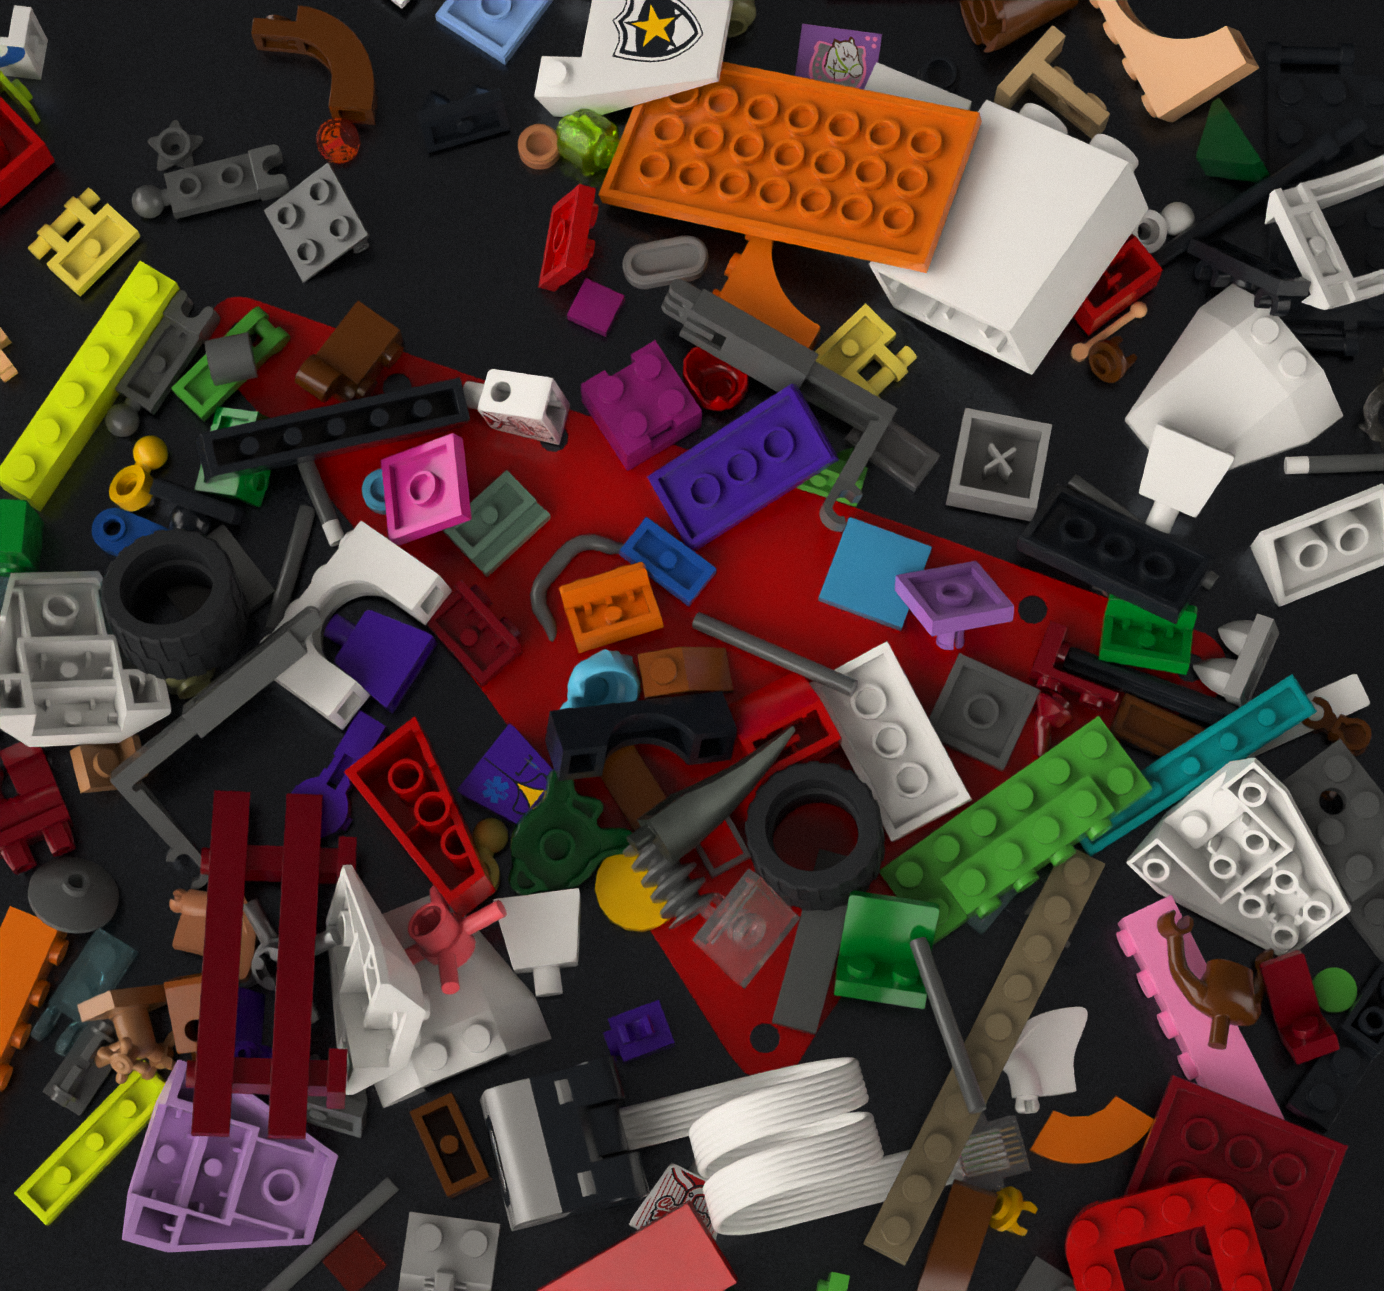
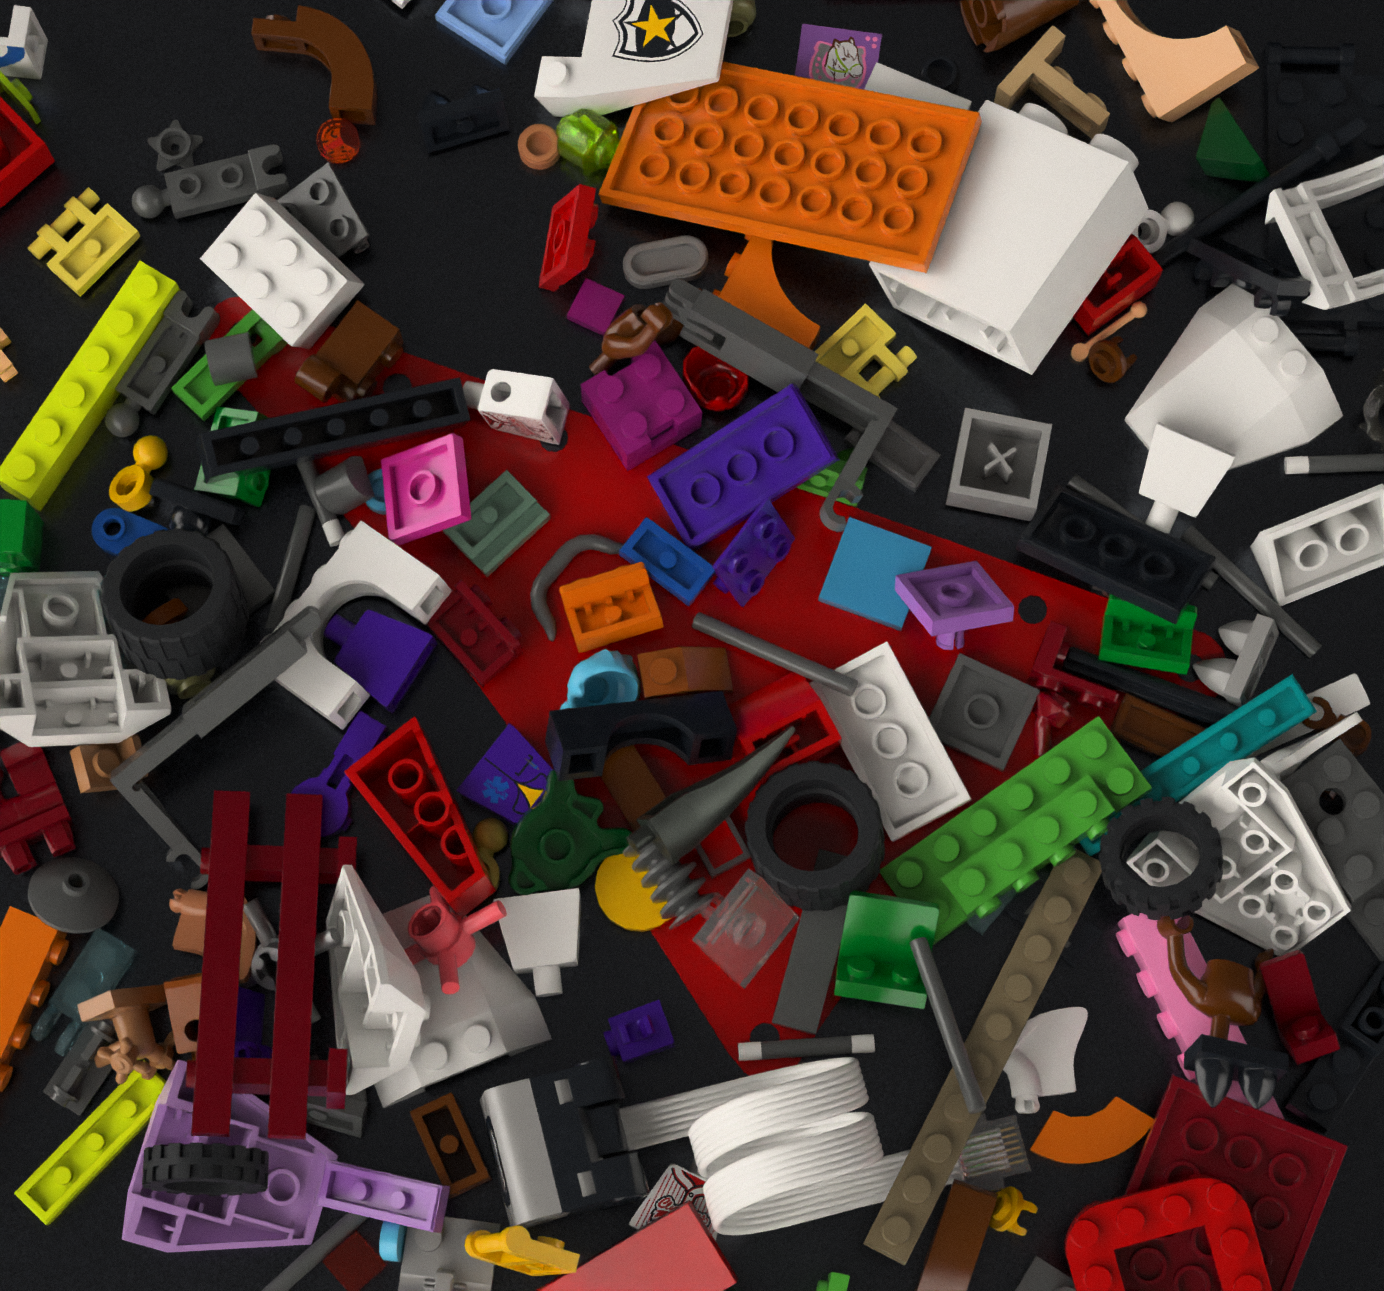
(167, 613): none -> orange tile
(205, 1169): none -> black tyre
(282, 271): none -> white brick
(344, 486): none -> dark grey brick
(384, 1196): none -> medium lavender tile
(392, 1241): none -> medium azure tile
(520, 1253): none -> yellow plate
(635, 332): none -> reddish brown piece
(753, 553): none -> dark purple hinge
(806, 1047): none -> dark grey bar
(1155, 817): none -> black tyre
(1222, 1060): none -> black tile
(1253, 593): none -> dark grey bar
(1286, 760): none -> white arm
(1334, 990): bright green tile -> none

